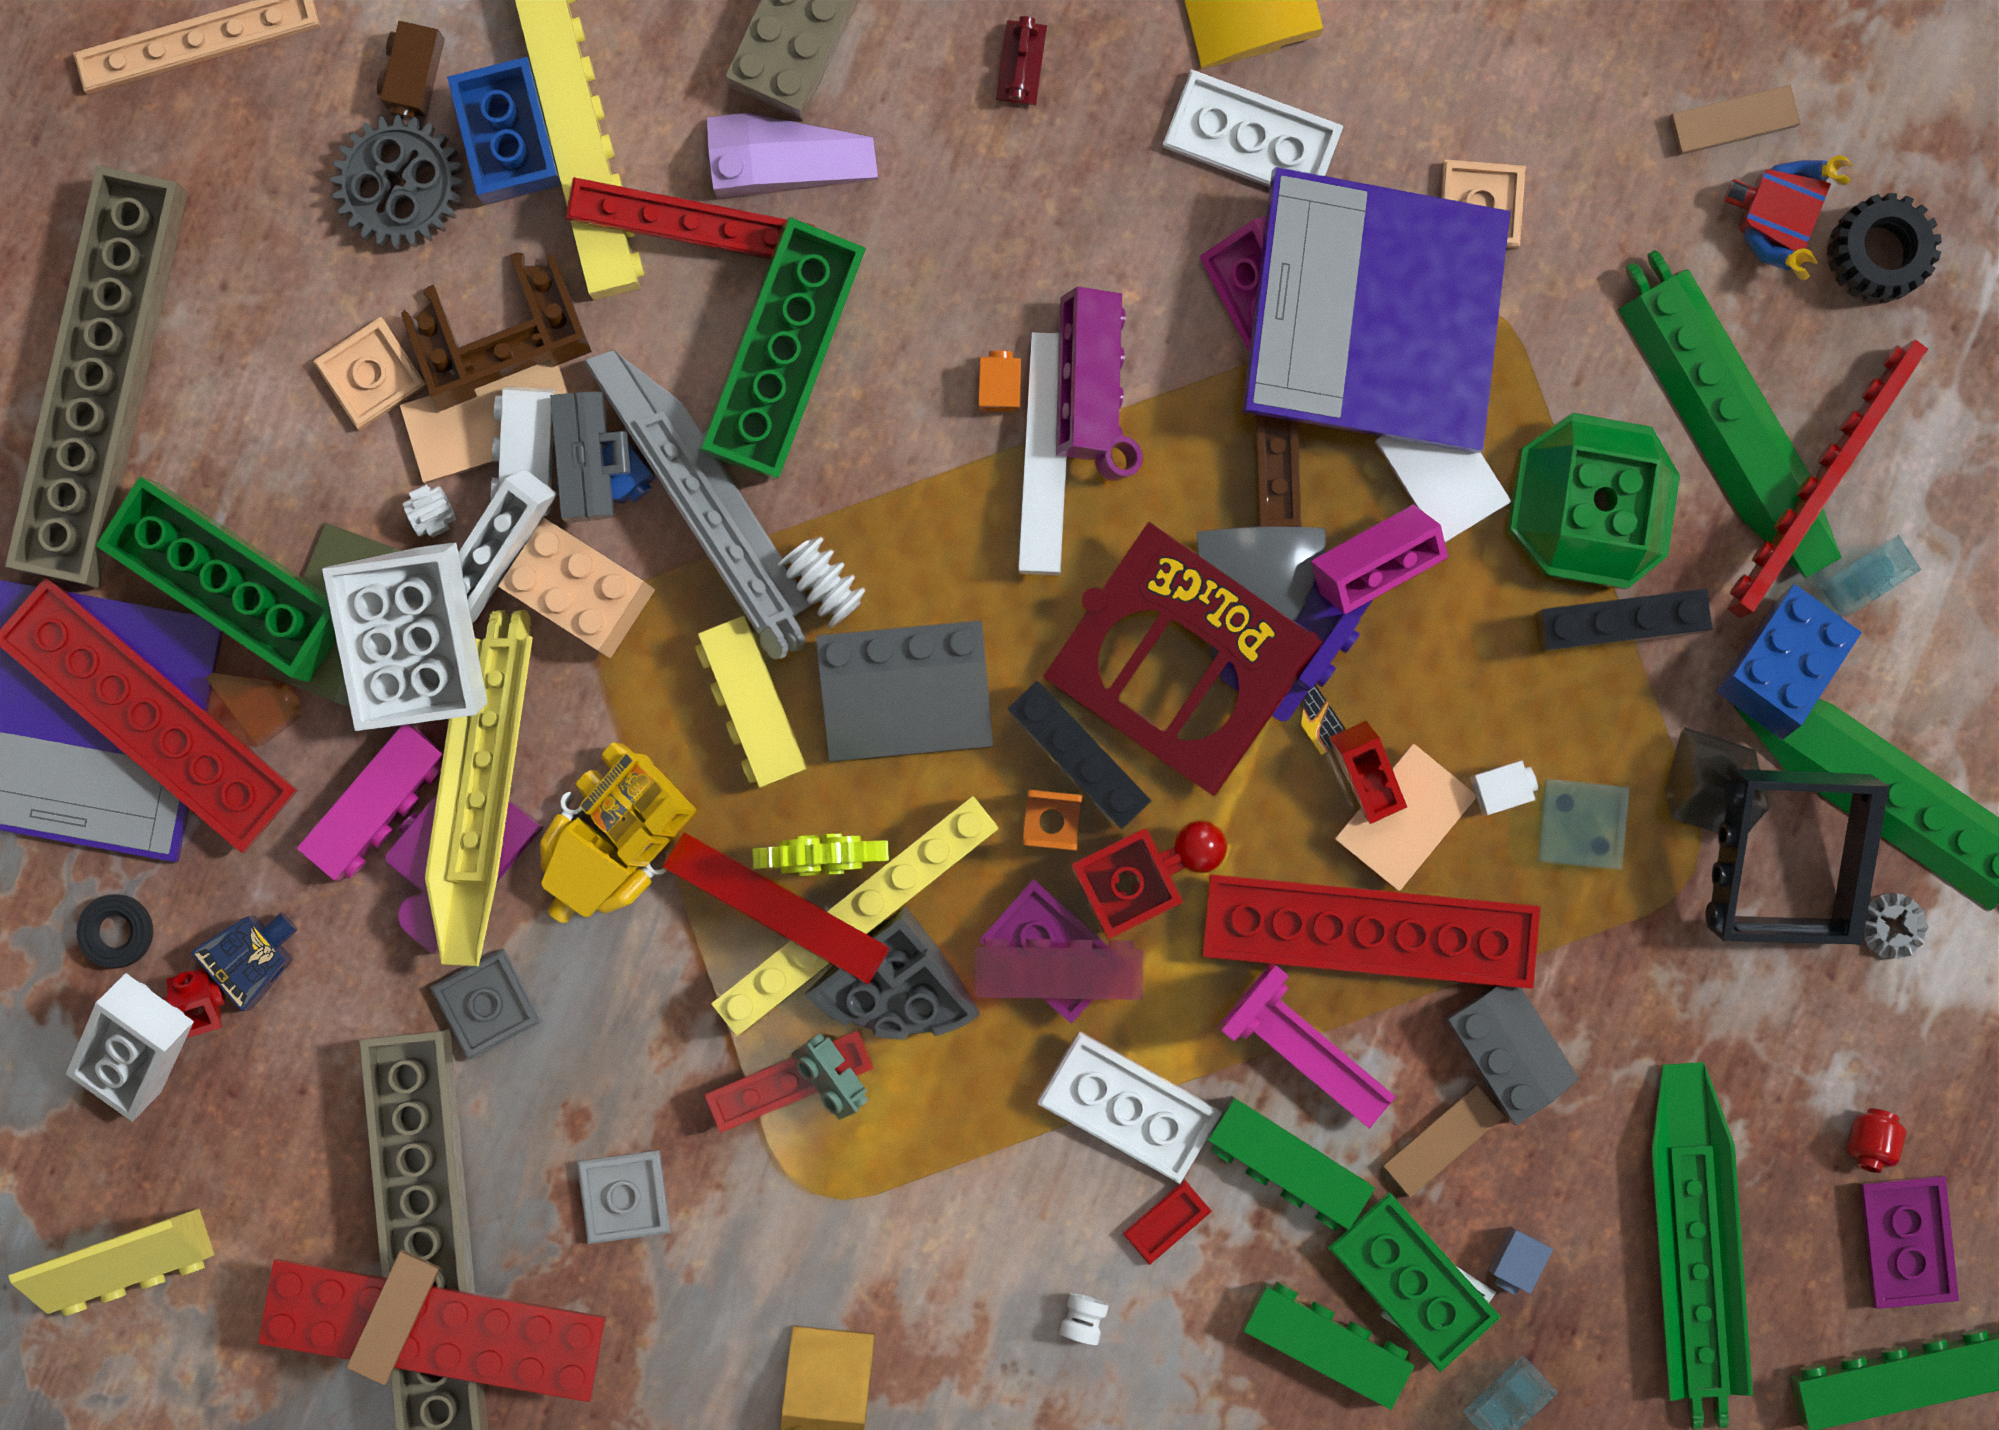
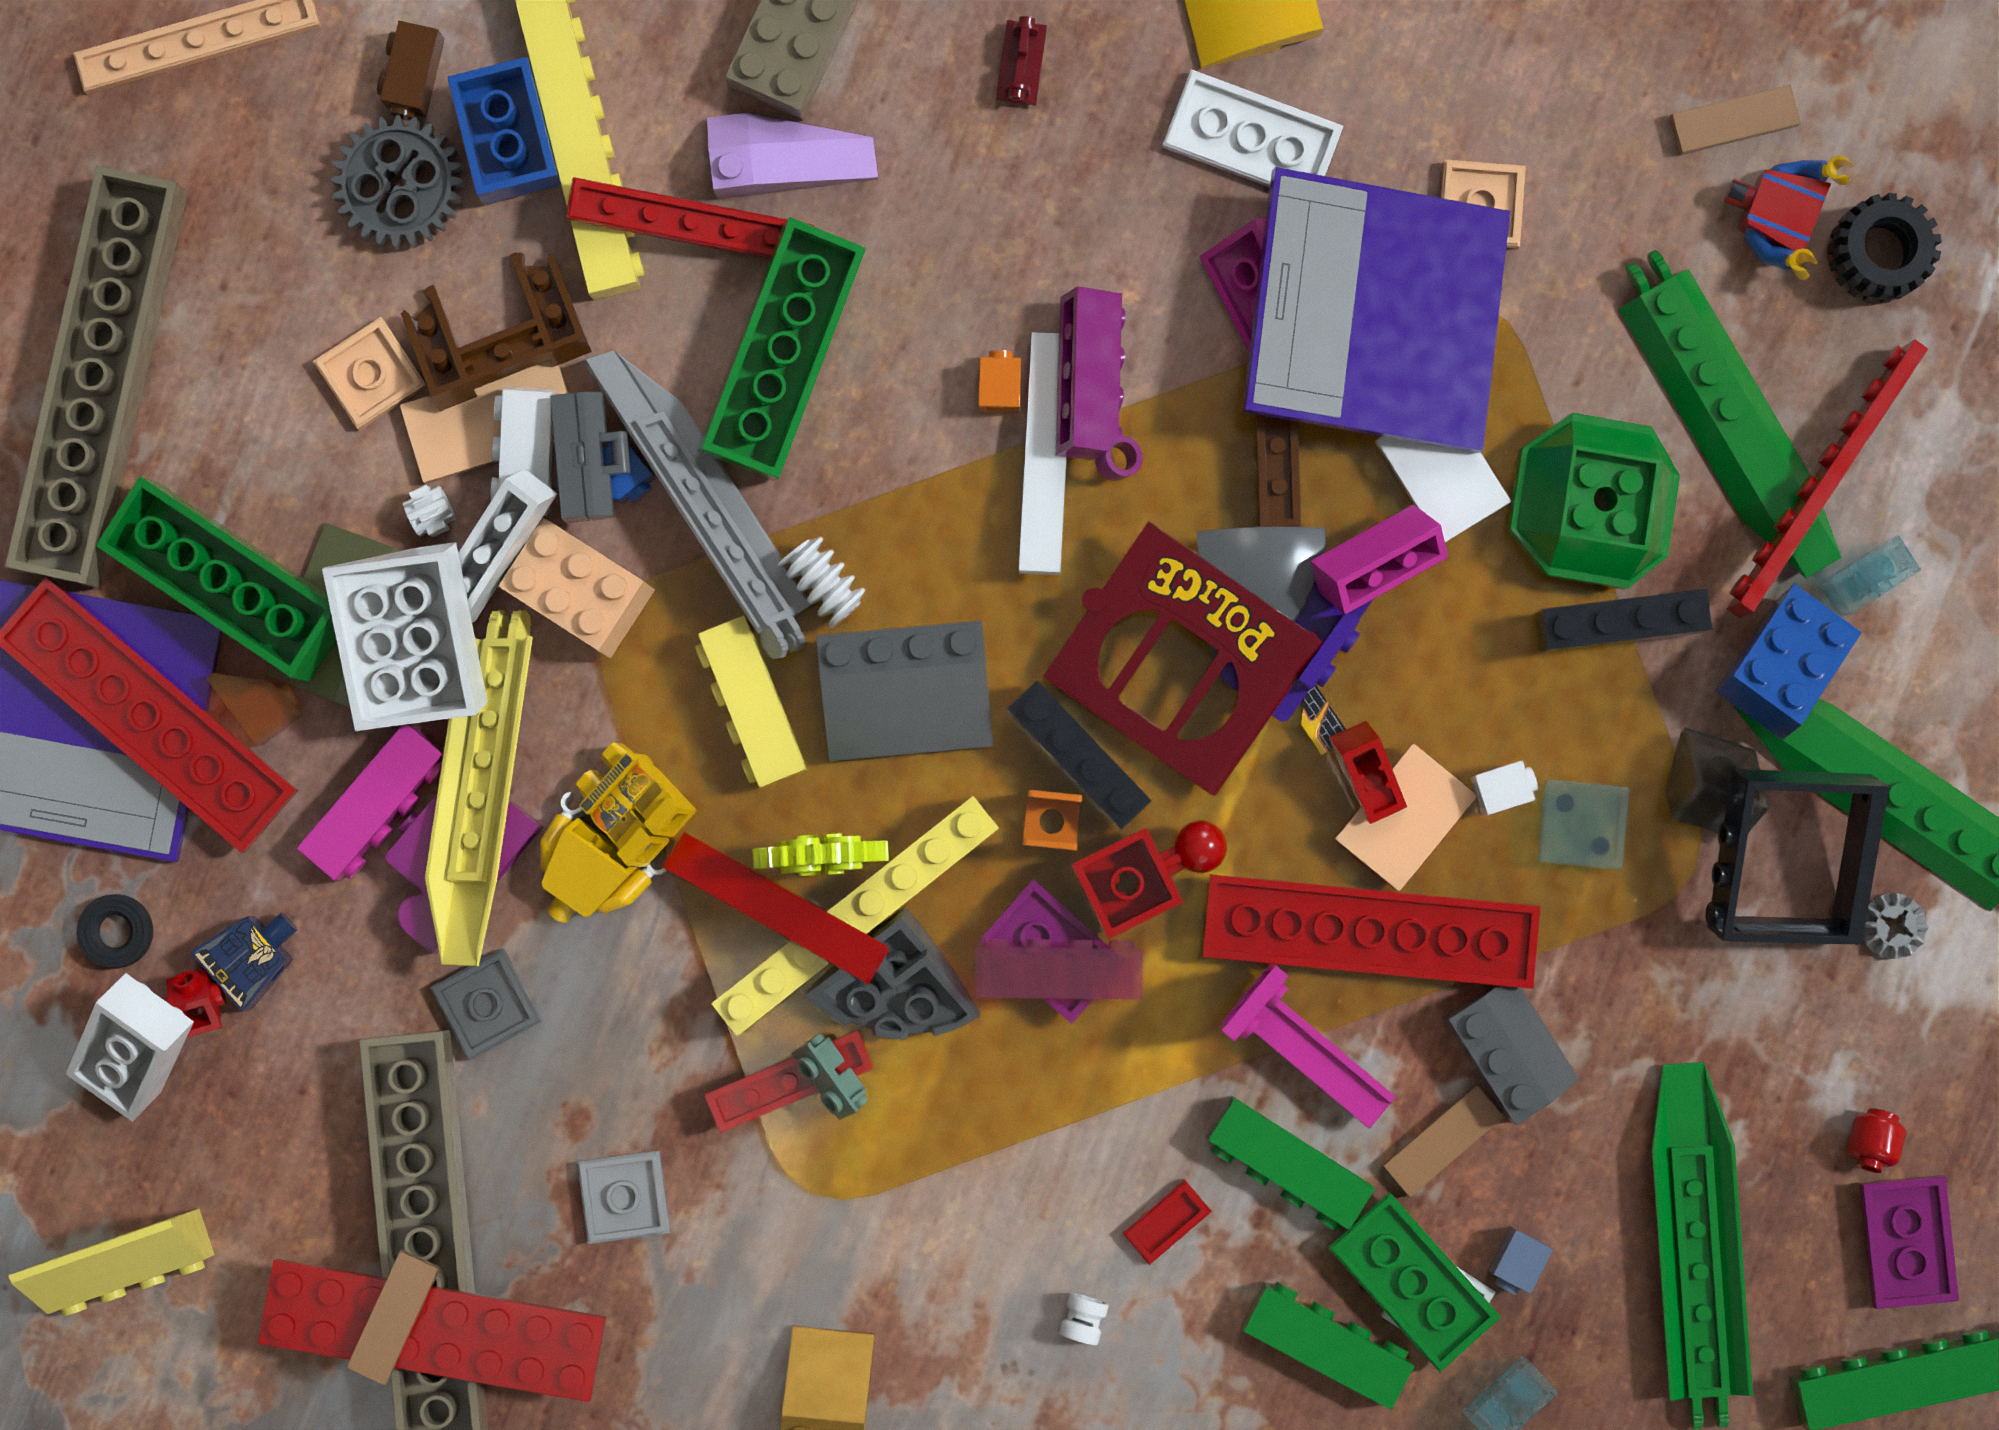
(1129, 1107): white tile -> none

